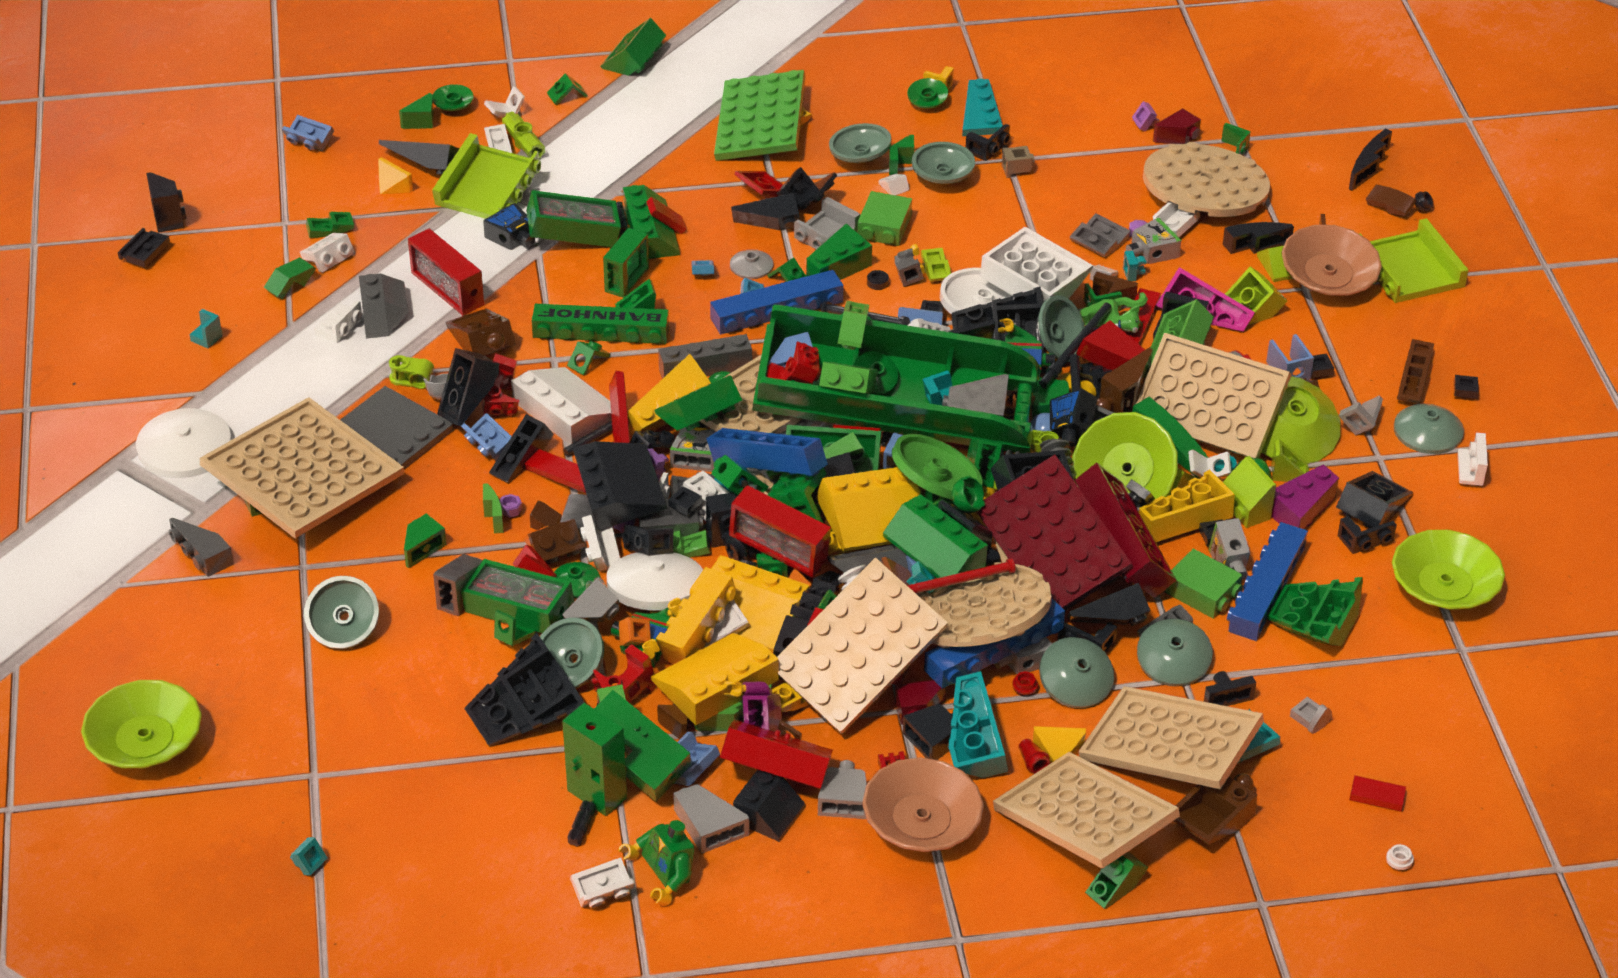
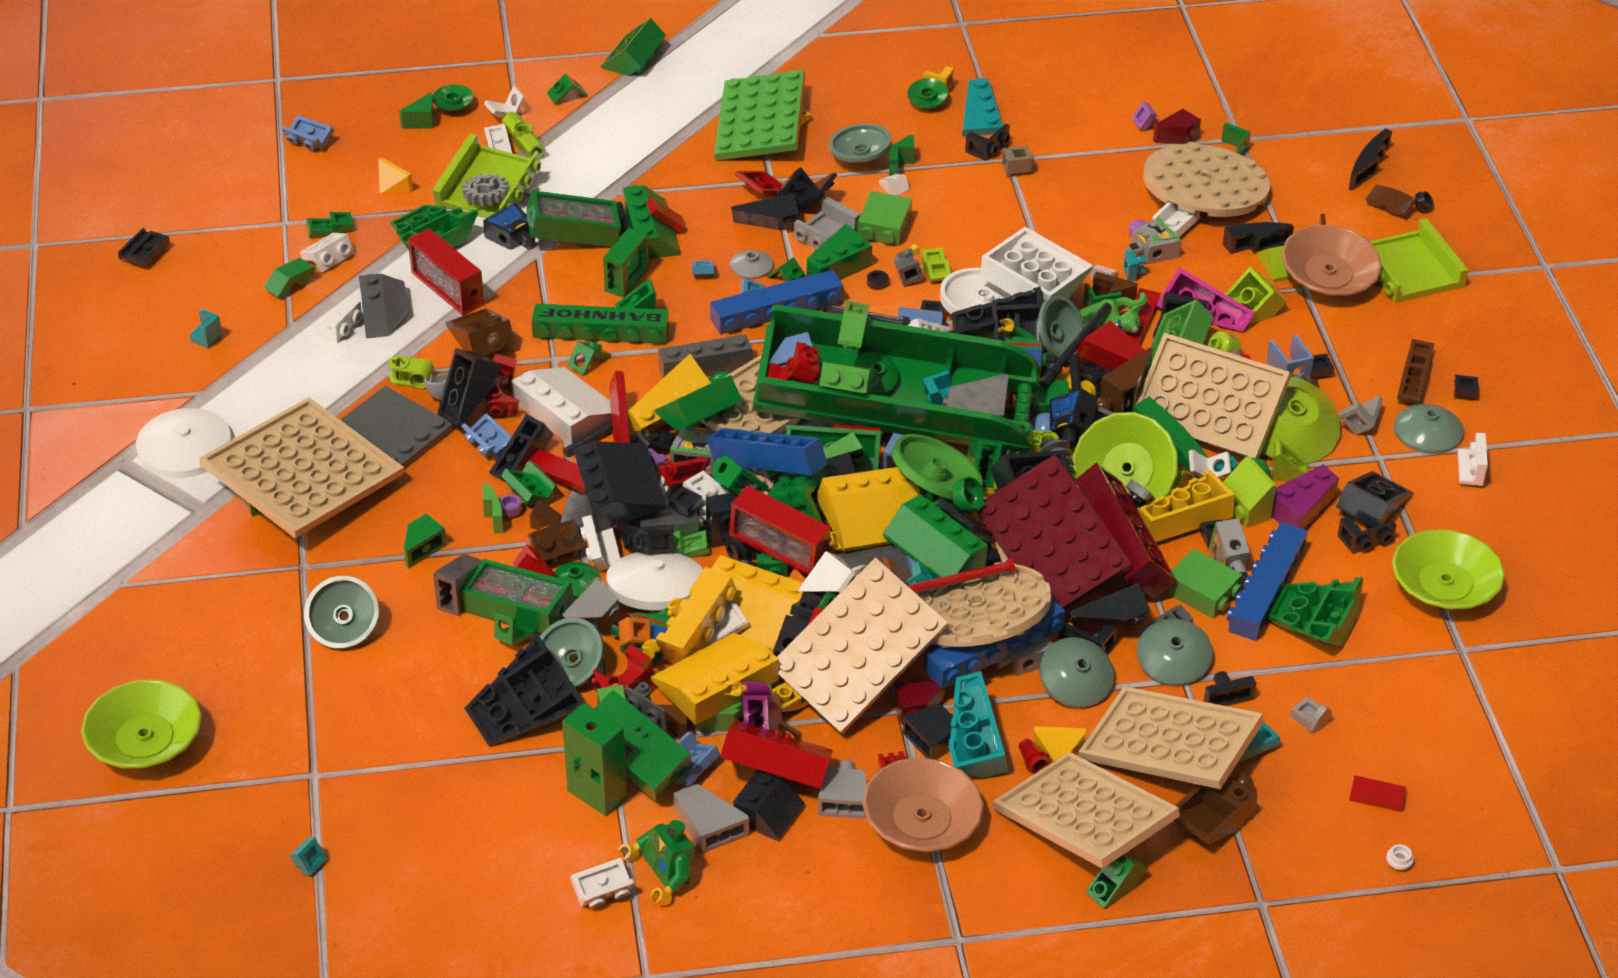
(166, 203): black slope -> none
(205, 547): dark grey slope -> none
(427, 154): black wedge -> none
(450, 225): none -> green wedge
(485, 189): none -> light grey gear
(530, 484): none -> green bracket
(581, 823): black axle -> none
(641, 700): none -> dark grey hinge
(681, 471): none -> red hinge
(828, 575): none -> white slope
(943, 162): sand green dish -> none
(1025, 683): red plate -> none
(1100, 235): flat silver slope -> none
(1225, 342): none -> lime head

